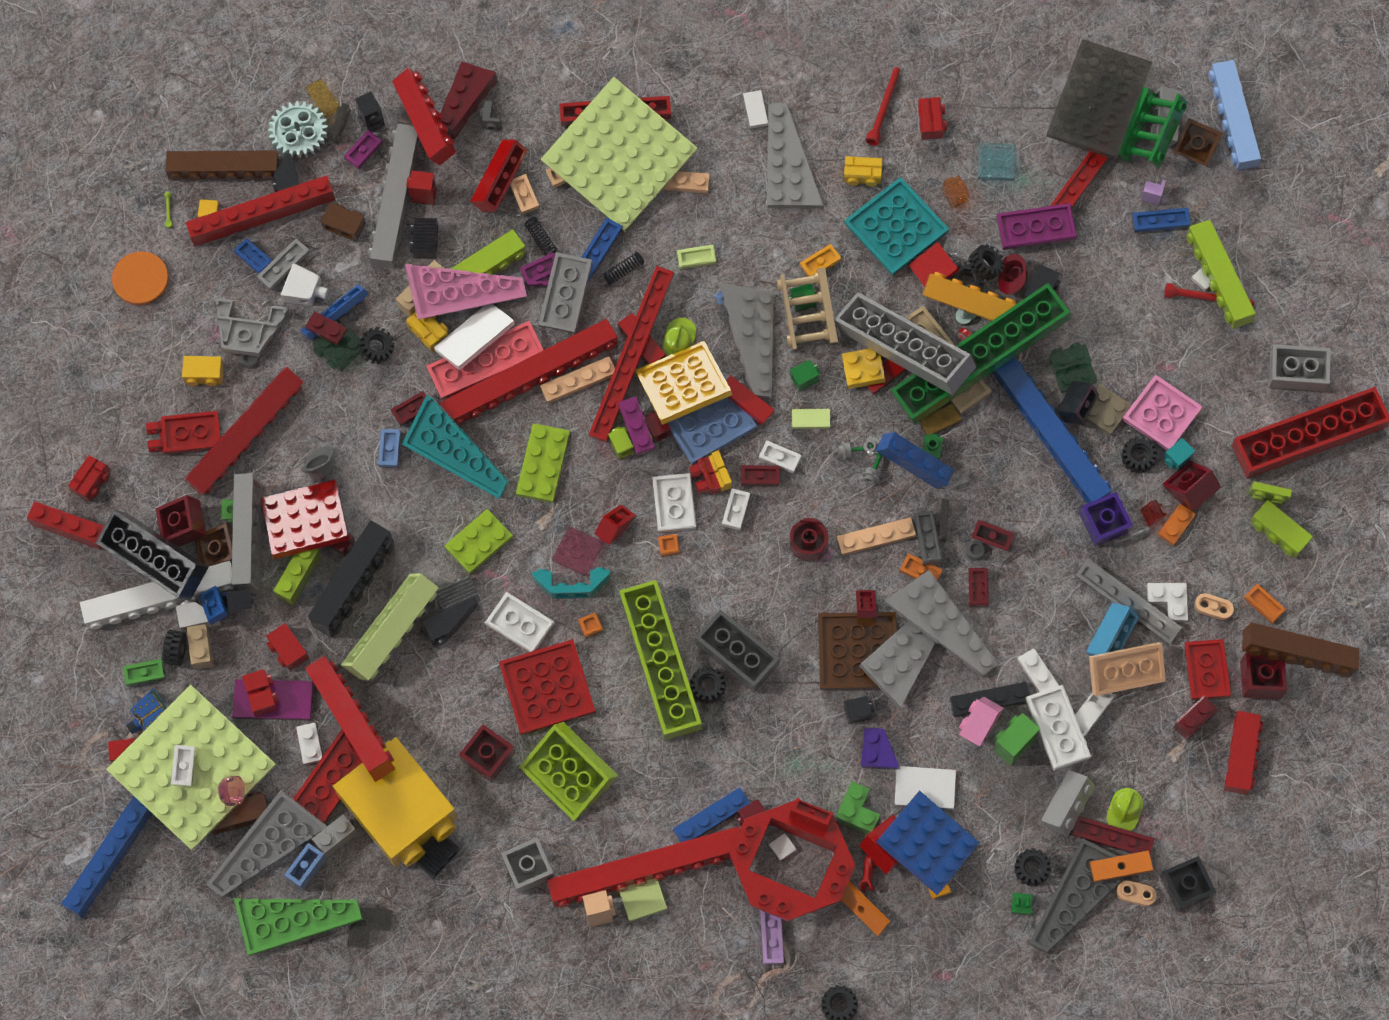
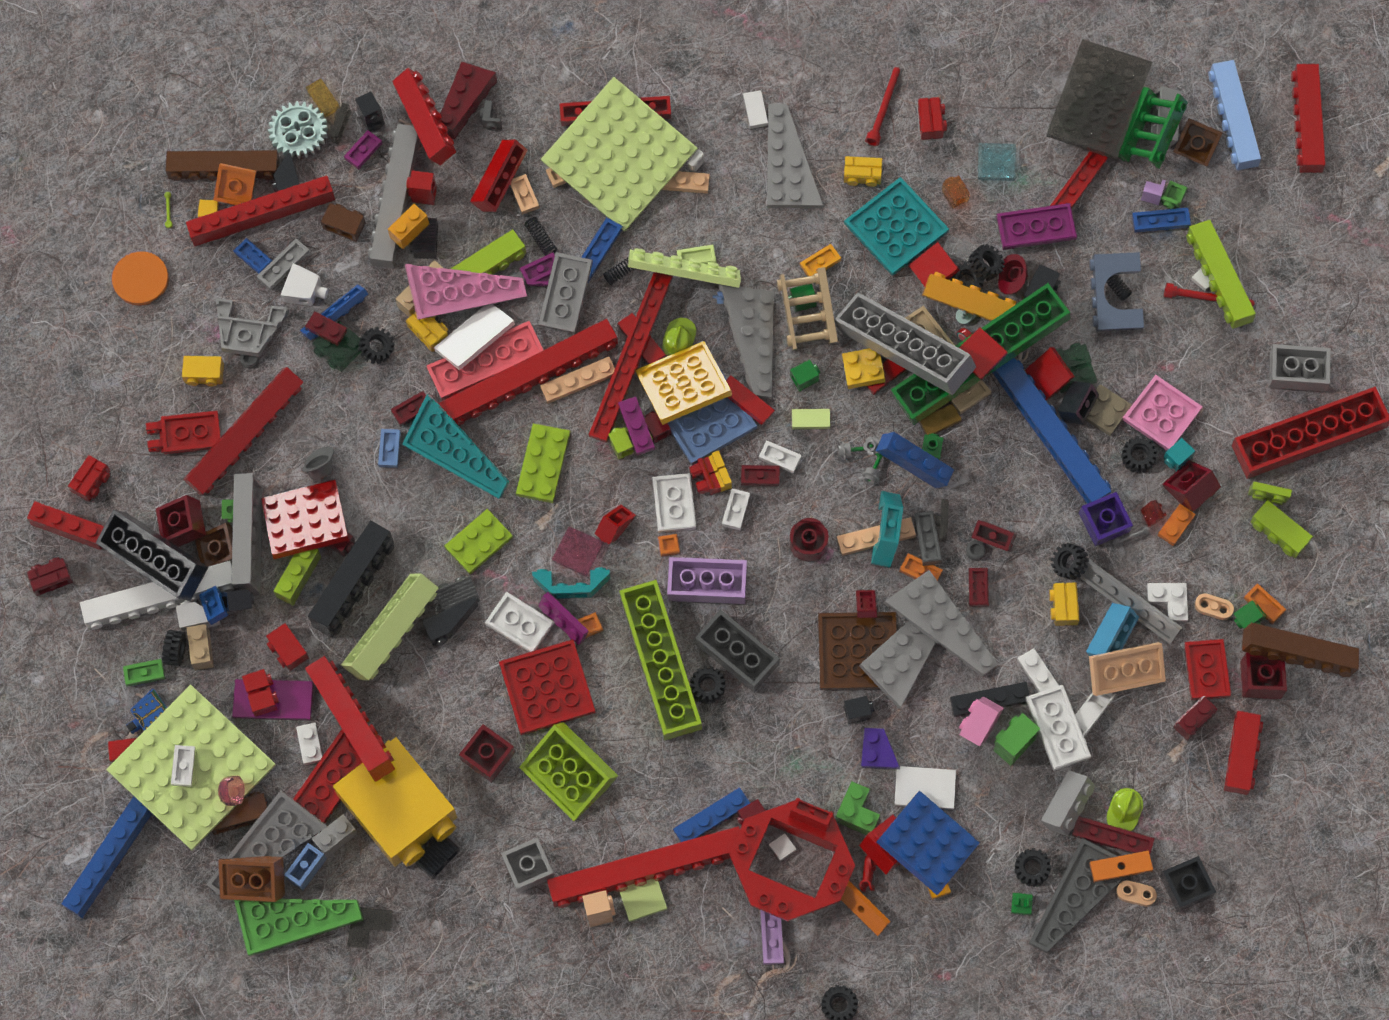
(49, 576): none -> dark red brick
(234, 184): none -> orange plate
(252, 878): none -> dark orange slope
(408, 226): none -> light orange brick
(563, 618): none -> magenta plate
(683, 268): none -> yellowish green plate
(696, 161): none -> white tile
(707, 580): none -> lavender brick
(890, 528): none -> teal slope
(984, 352): none -> red tile
(1050, 373): none -> red tile
(1065, 604): none -> yellow brick
(1078, 562): none -> black tyre
(1106, 316): none -> sand blue arch
(1124, 295): none -> black piece
(1173, 195): none -> bright green bracket
(1249, 613): none -> green brick
(1309, 118): none -> red brick

